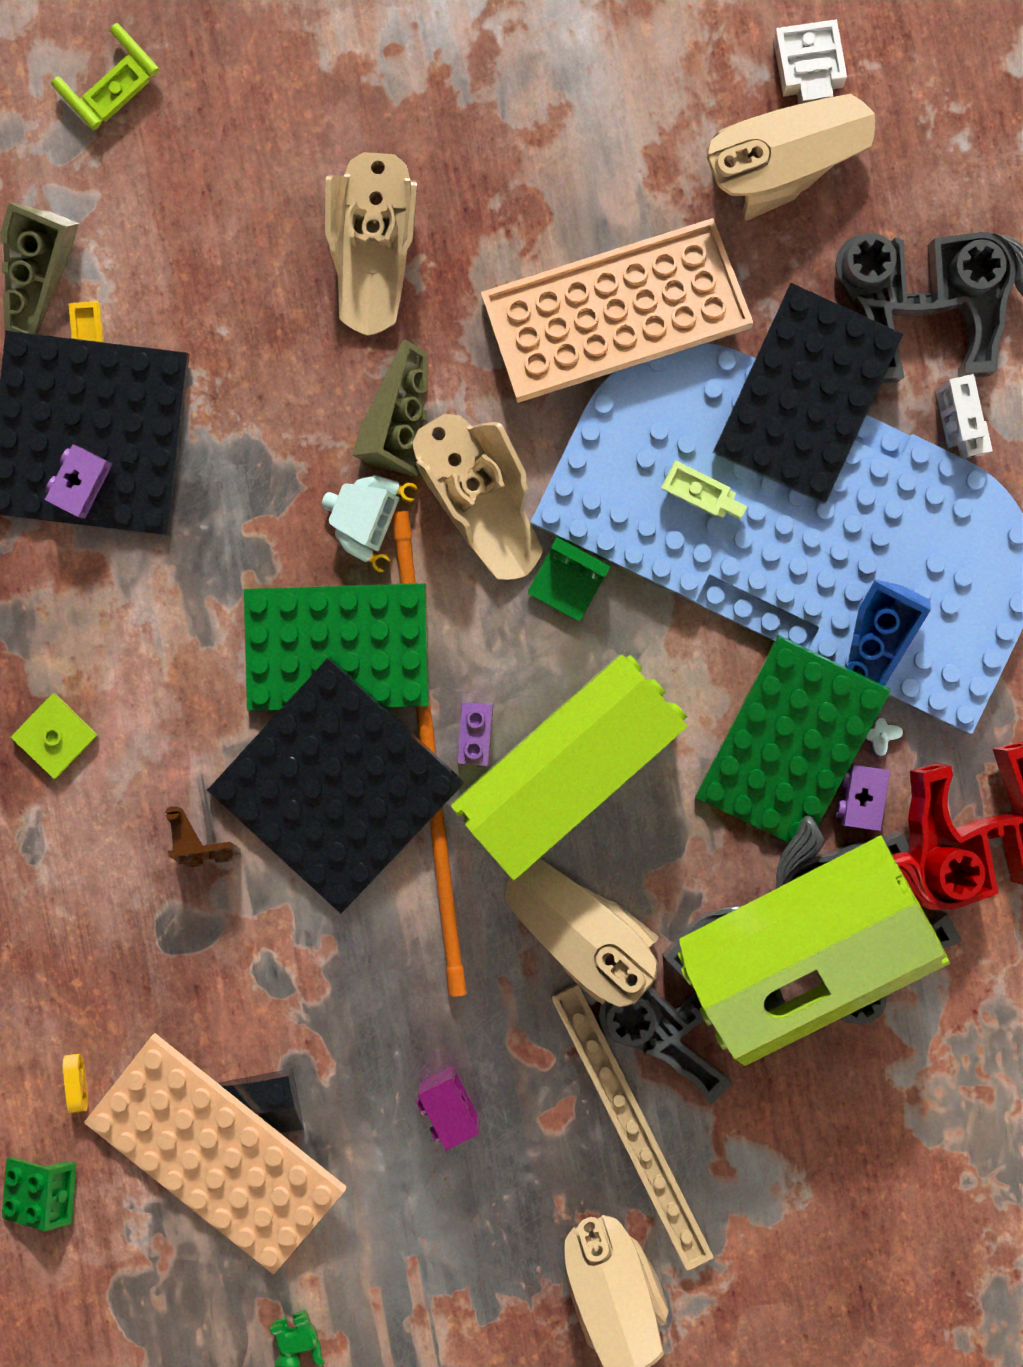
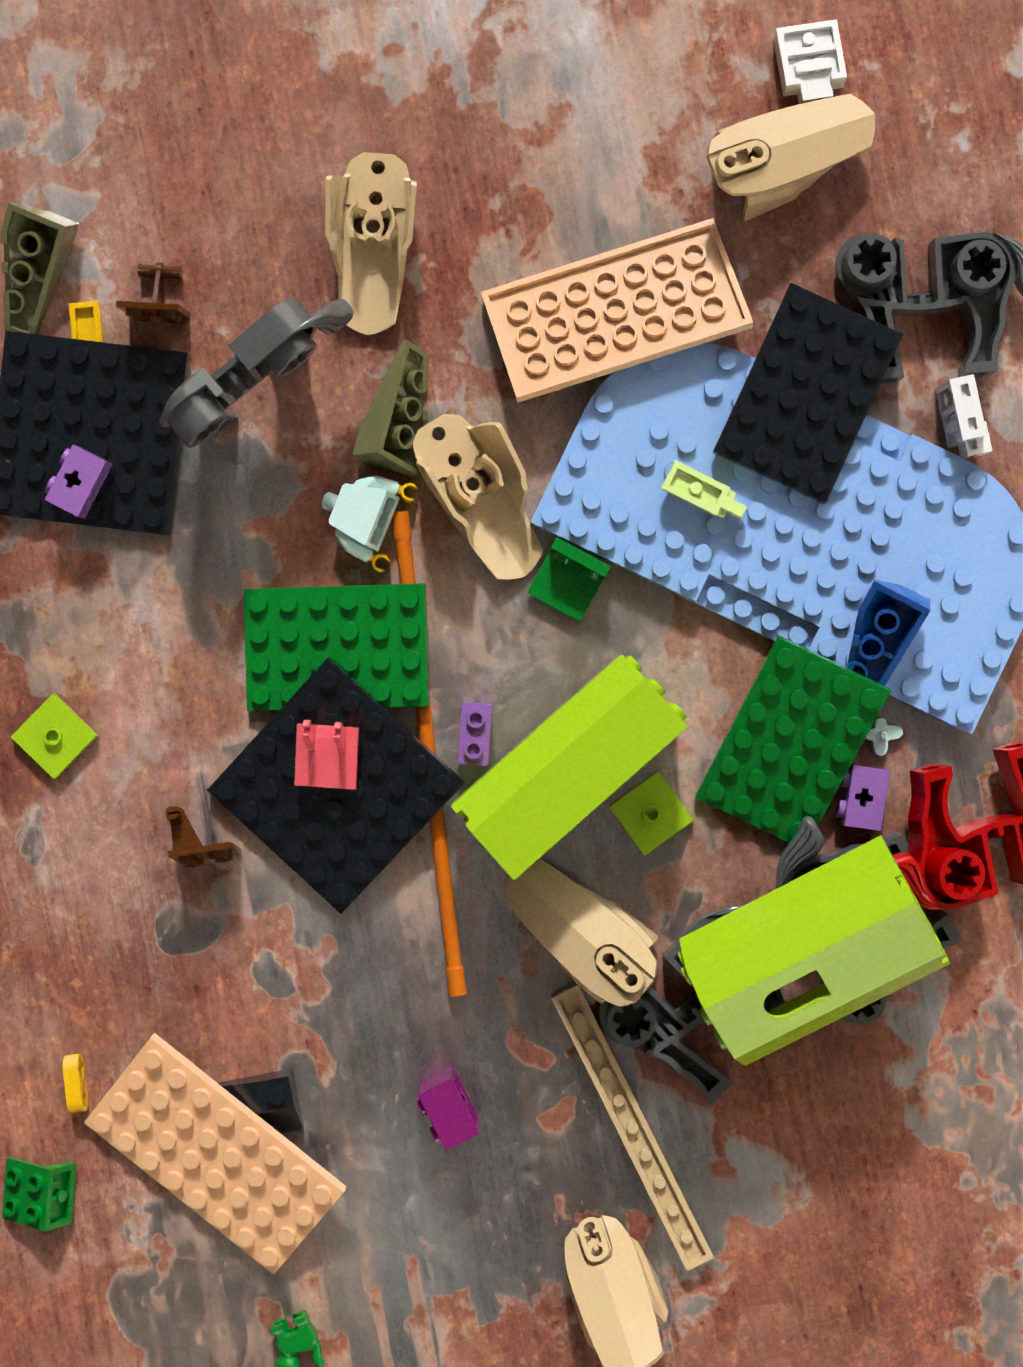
(115, 87): lime plate -> none
(143, 310): none -> reddish brown plate
(274, 343): none -> dark grey animal
(326, 755): none -> coral plate
(651, 813): none -> lime plate

